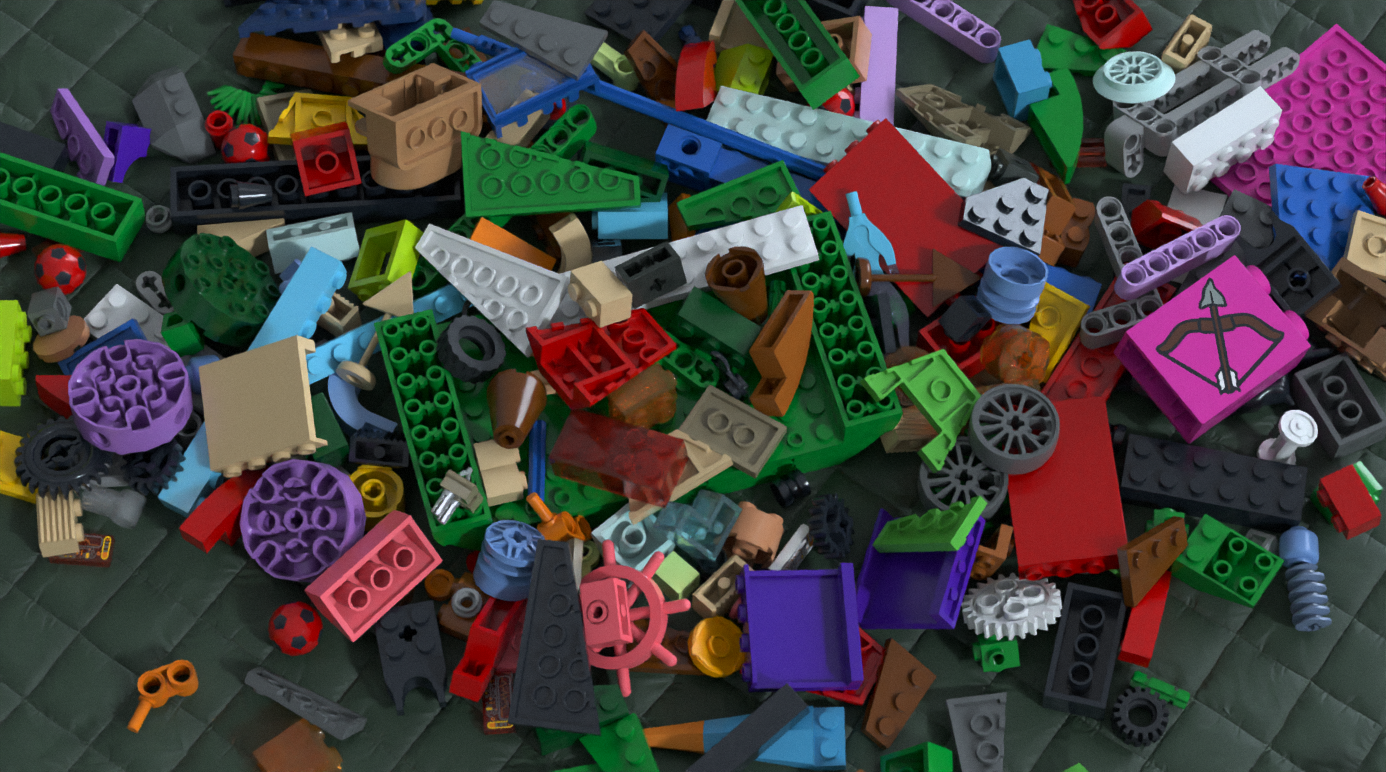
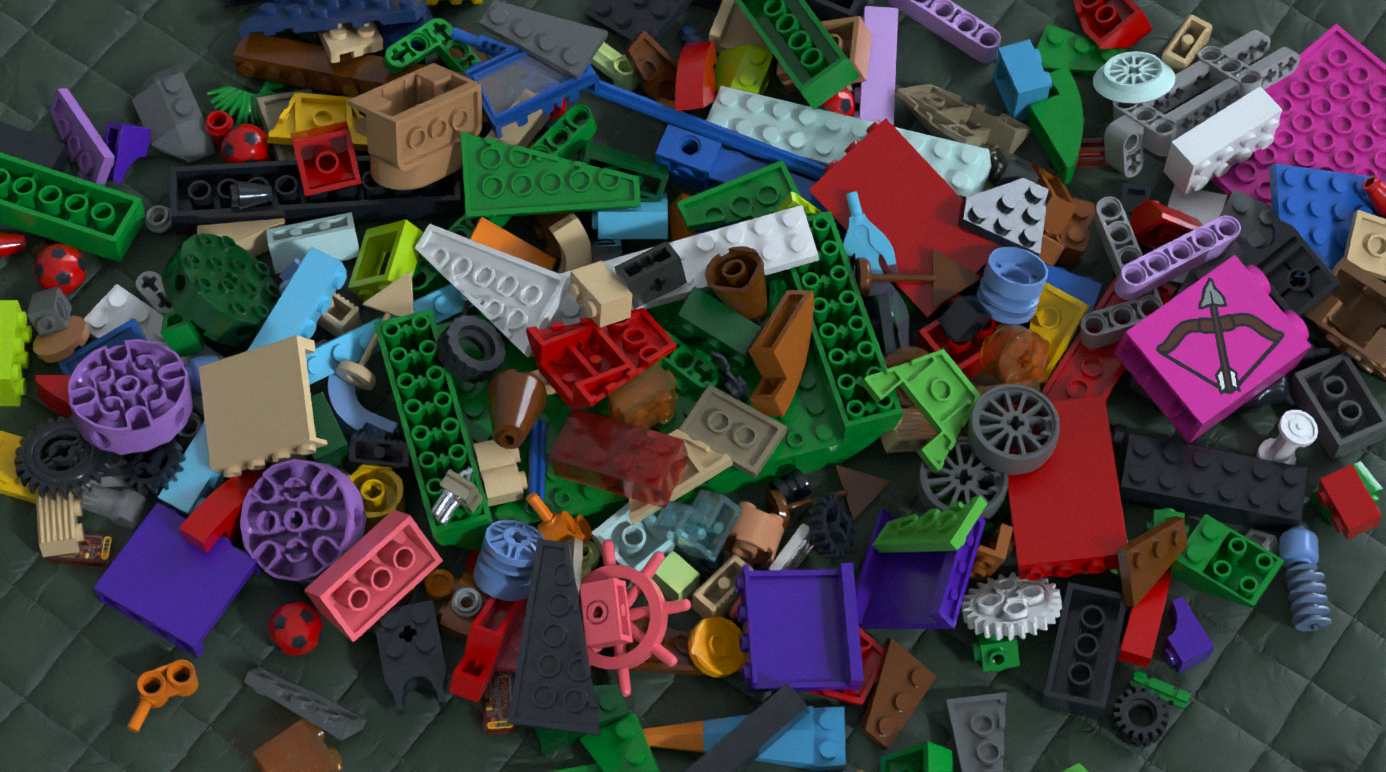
(172, 583): none -> dark purple panel
(856, 486): none -> reddish brown piece
(1189, 641): none -> dark purple arch

